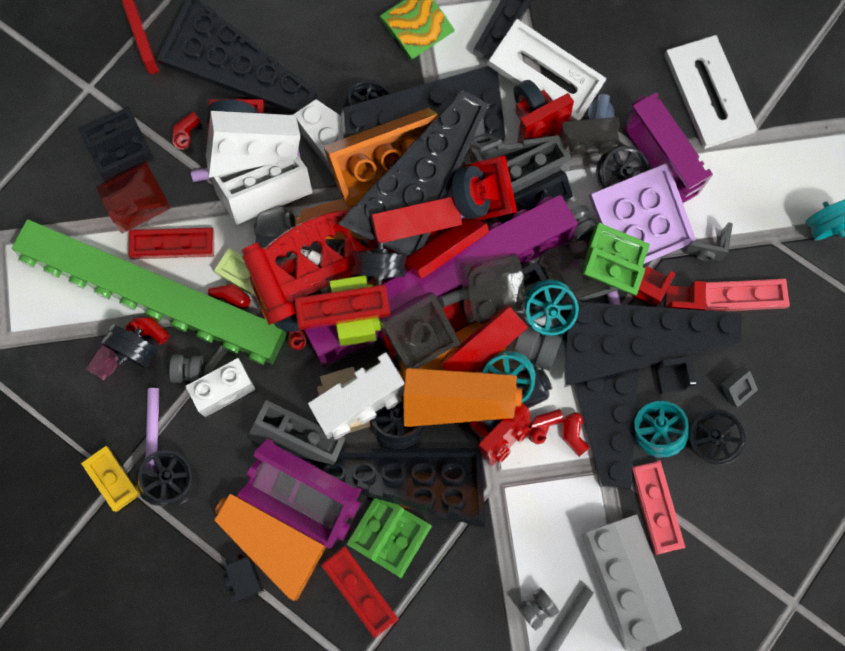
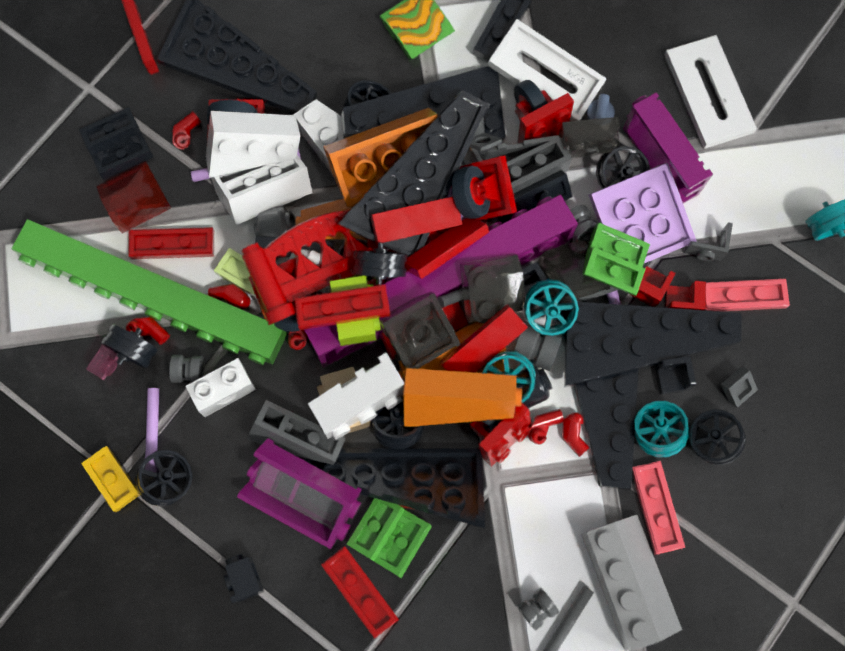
(274, 546): orange slope -> none

